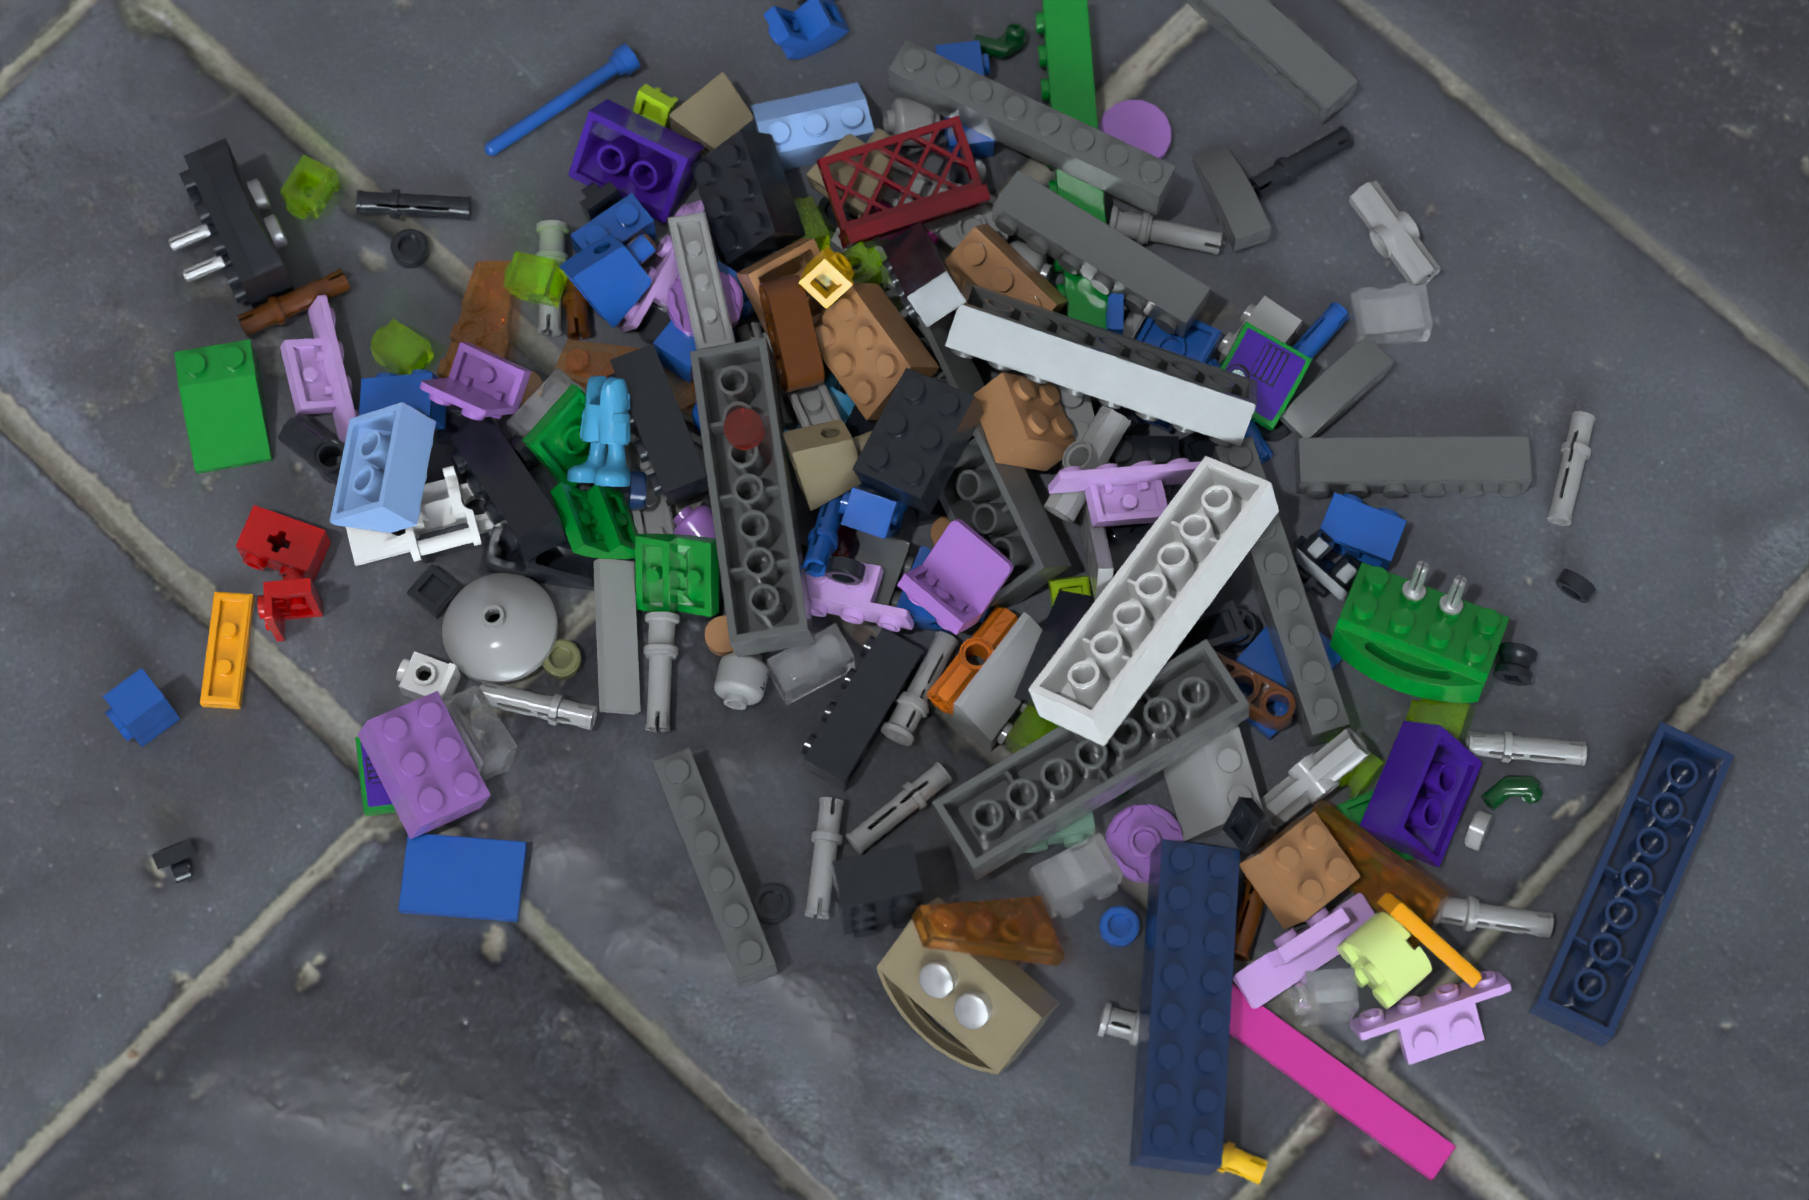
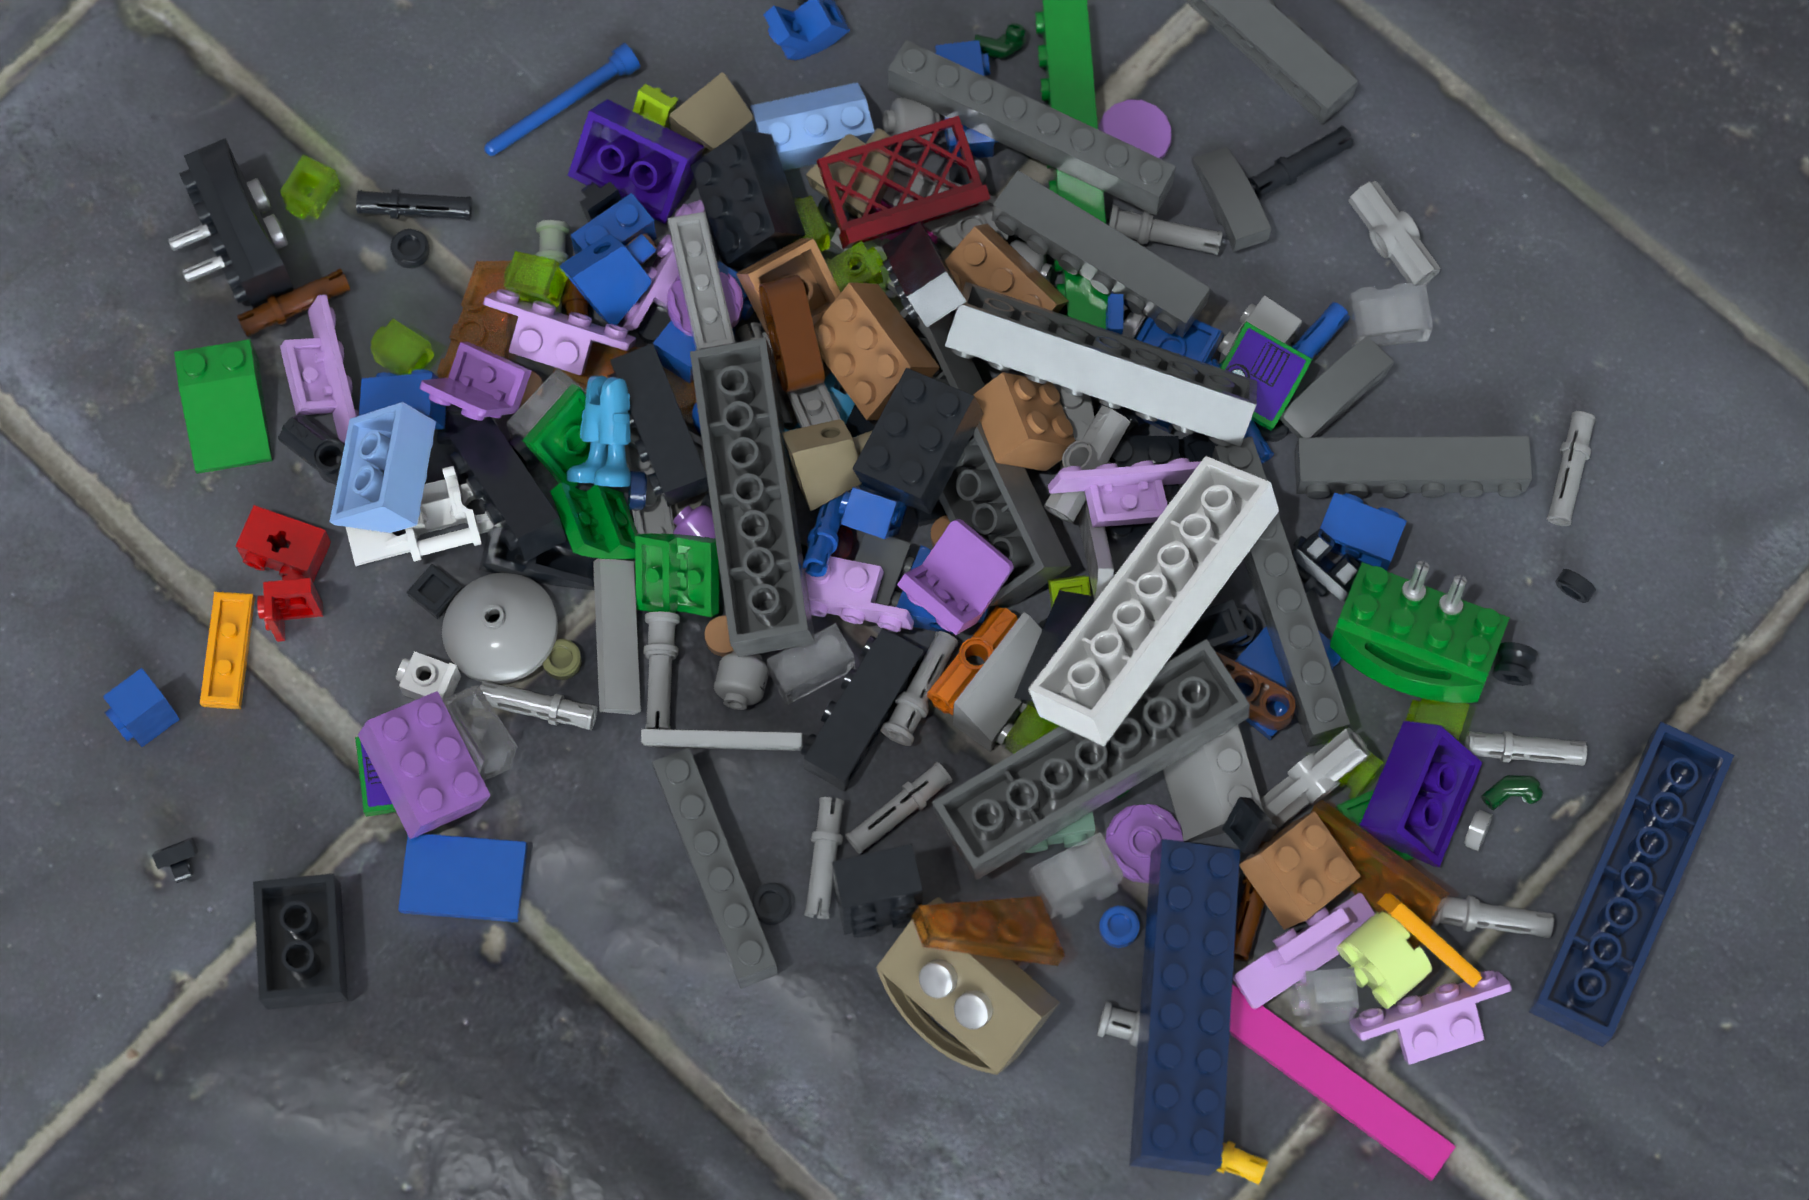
(300, 941): none -> black brick
(553, 336): none -> lavender bracket
(722, 739): none -> light grey tile
(744, 429): clear red tile -> none
(830, 270): yellow brick -> none
(845, 570): black tile -> none

